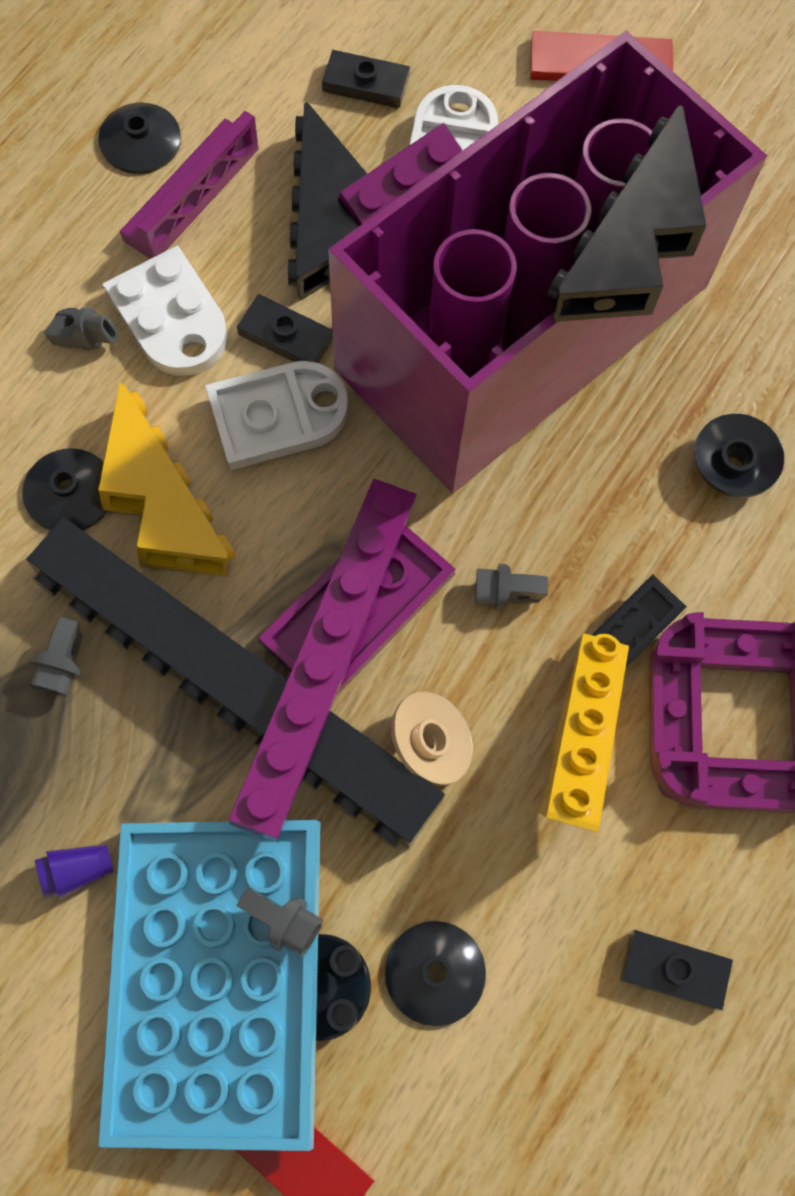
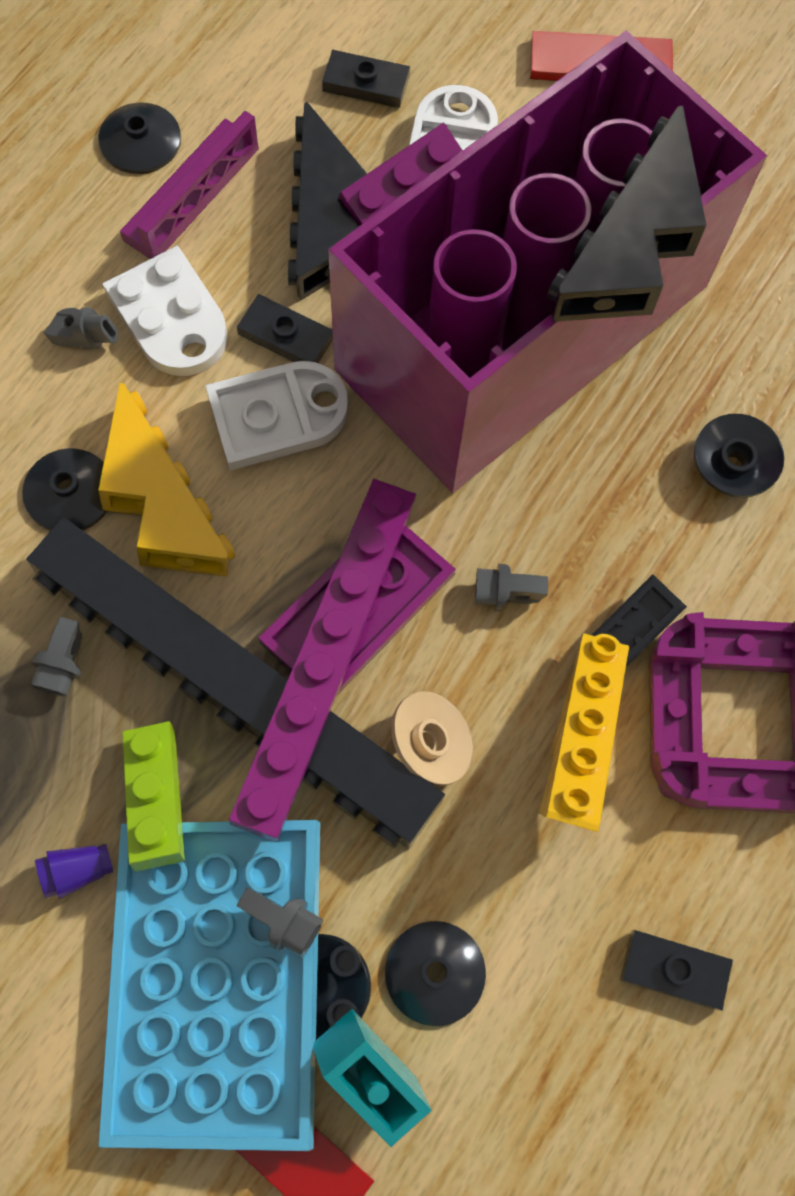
(152, 797): none -> lime plate
(371, 1078): none -> teal brick

